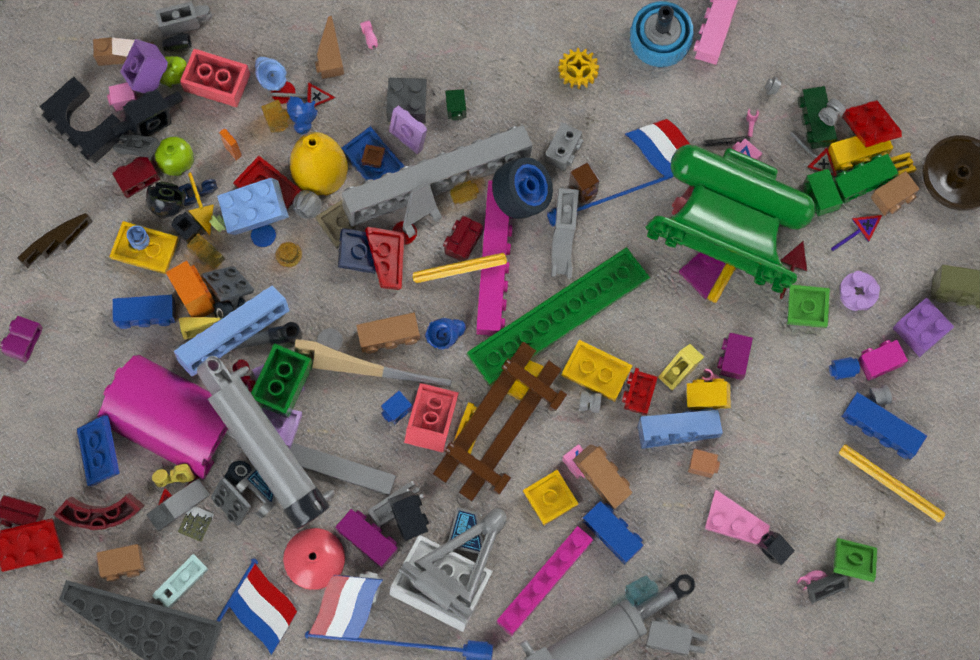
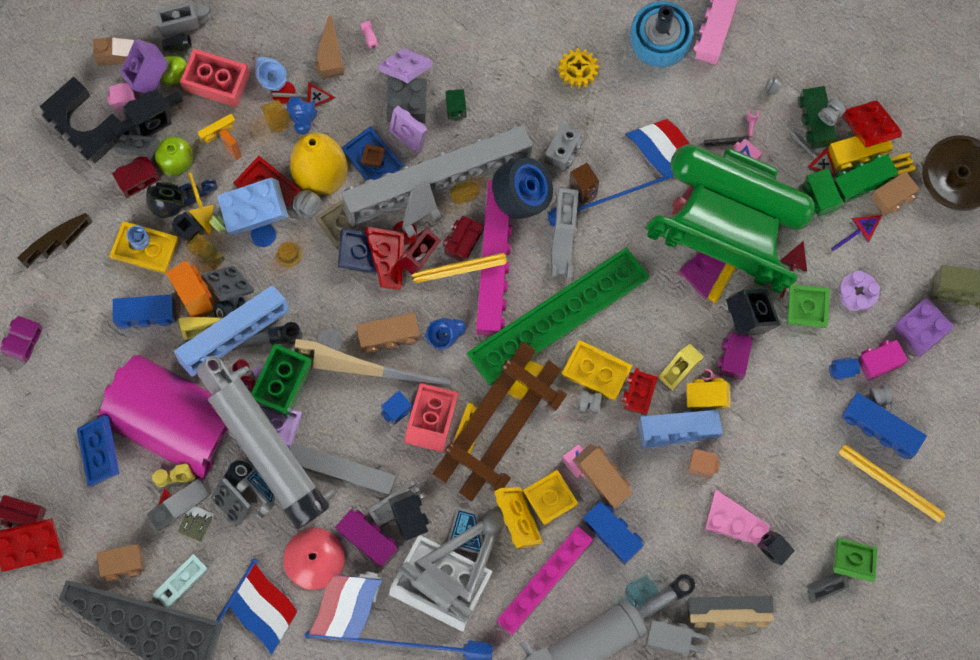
(98, 517): dark red brick -> none
(210, 132): none -> yellow plate
(405, 65): none -> lavender plate
(419, 251): none -> dark red brick
(518, 517): none -> yellow plate
(730, 610): none -> piece
(752, 312): none -> black brick
(813, 575): bright pink arm -> none

